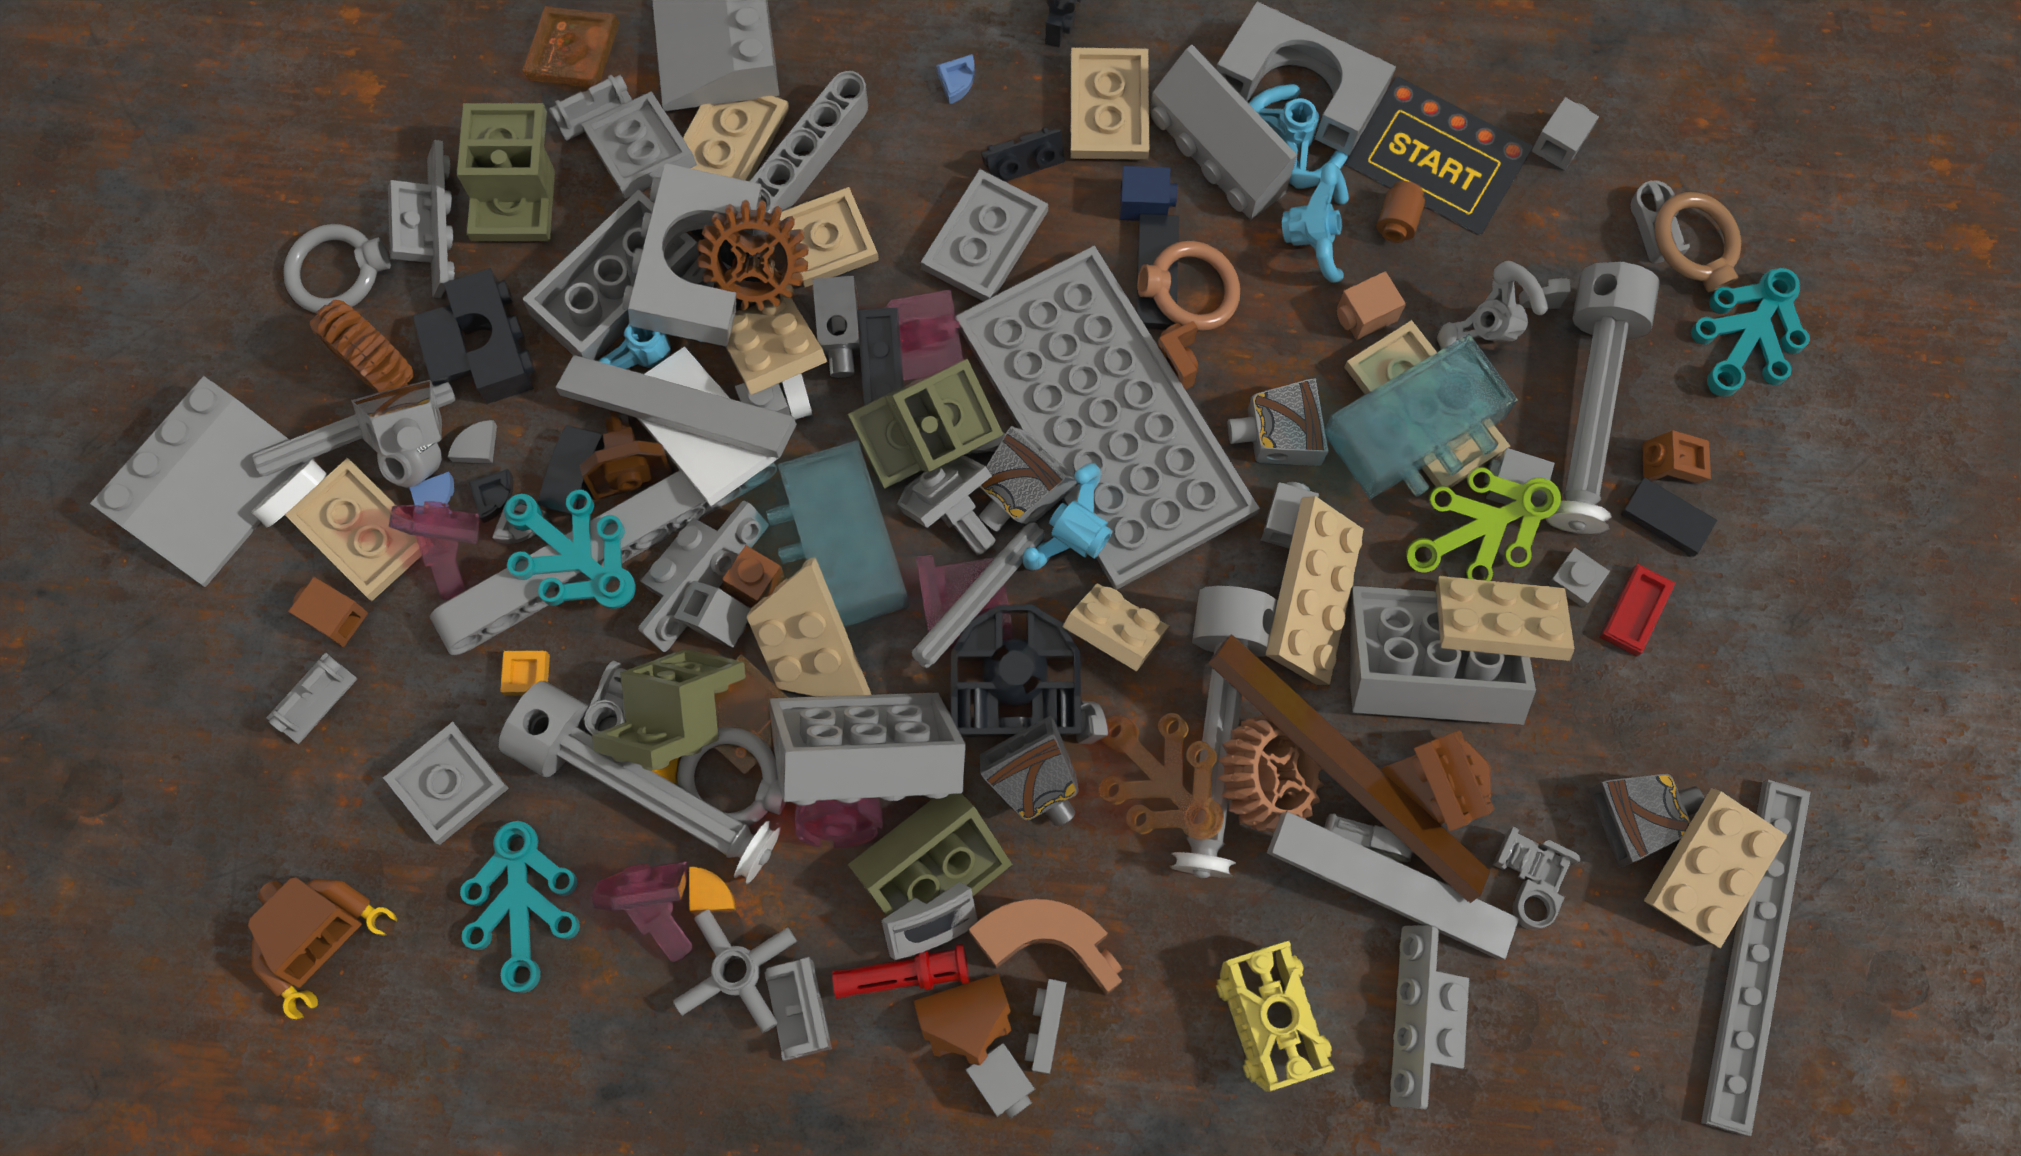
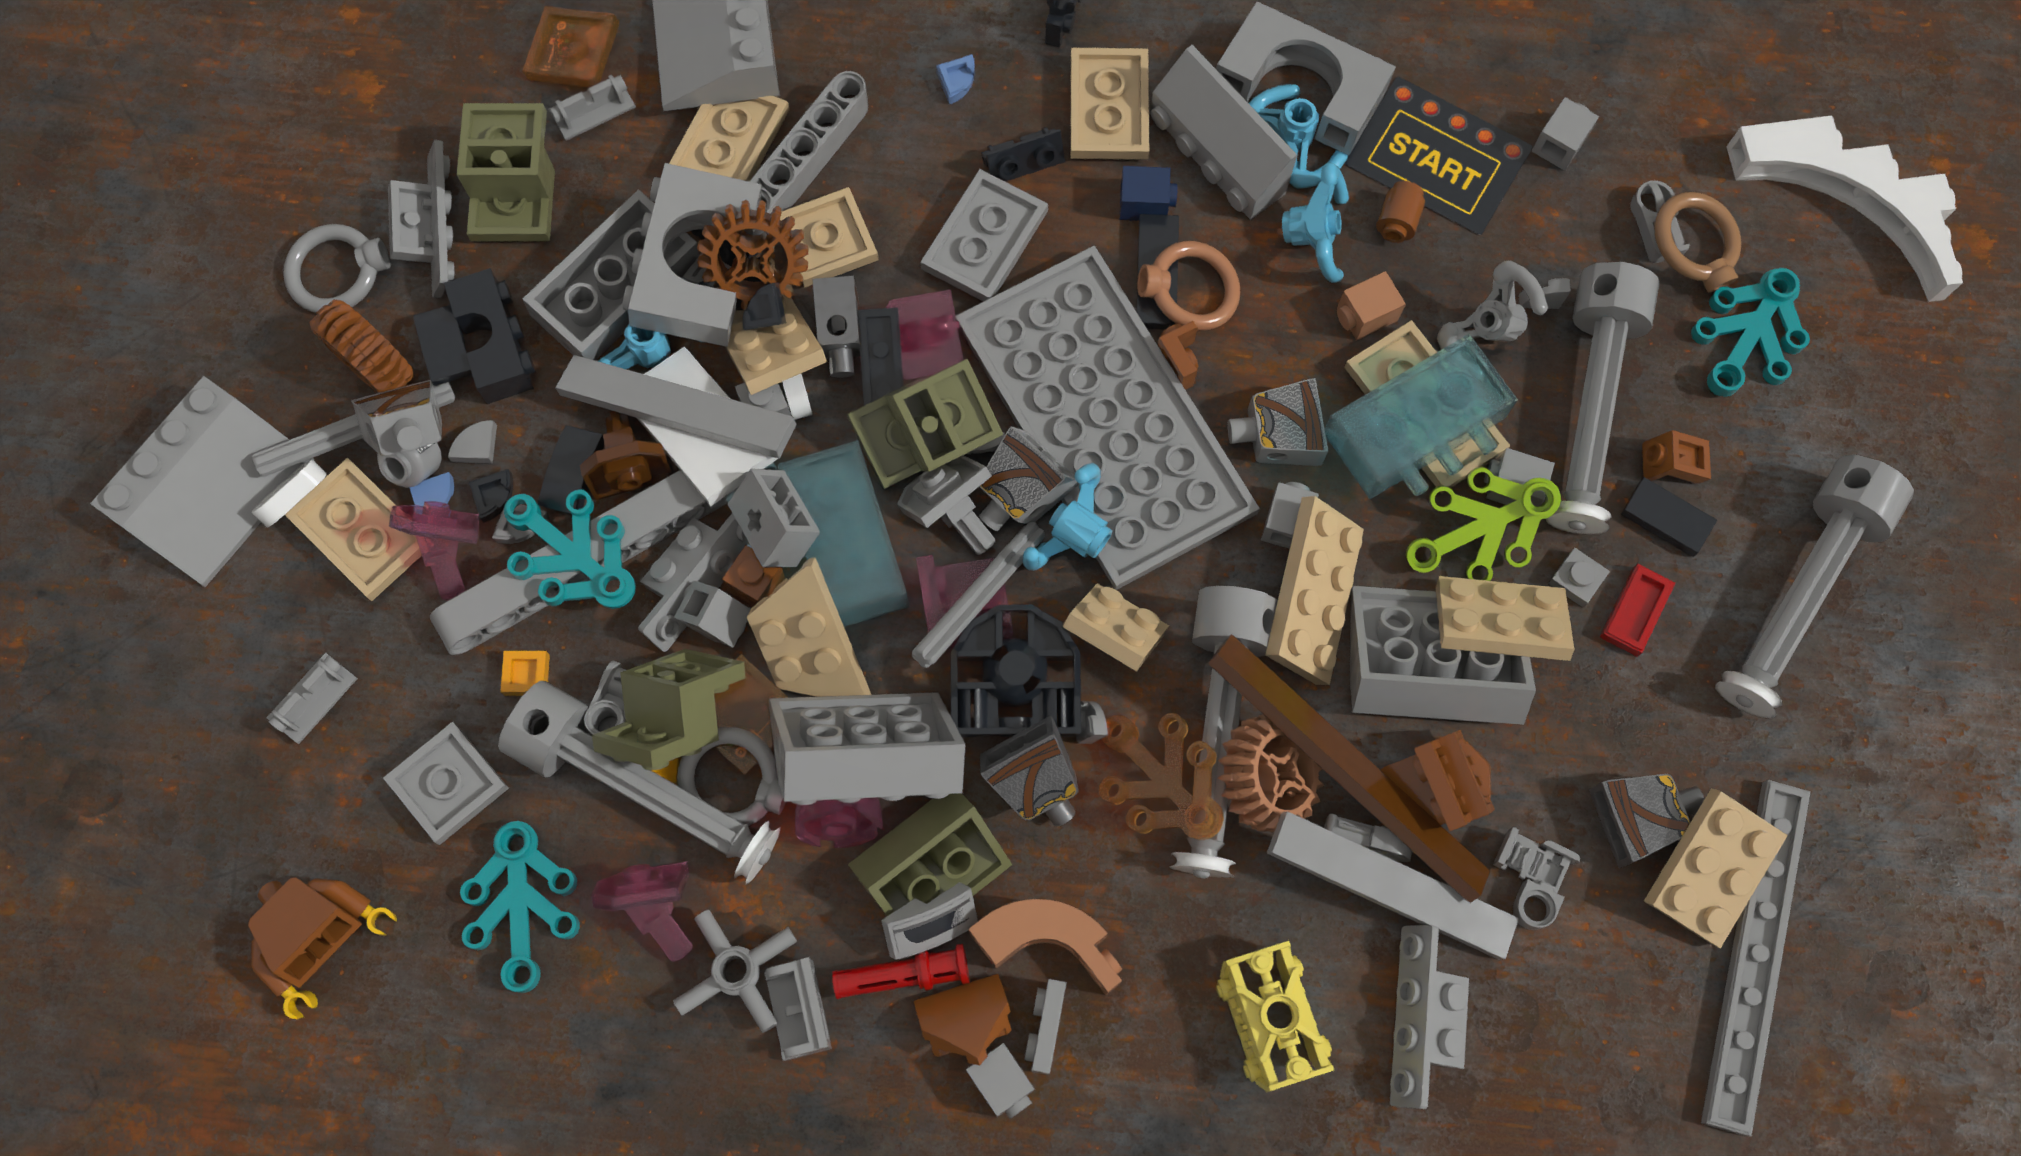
(327, 611): dark orange brick -> none
(637, 143): light grey plate -> none
(708, 892): light orange tile -> none
(764, 308): none -> black tile
(773, 518): none -> light grey brick
(1857, 503): none -> light grey piece
(1864, 178): none -> white arch

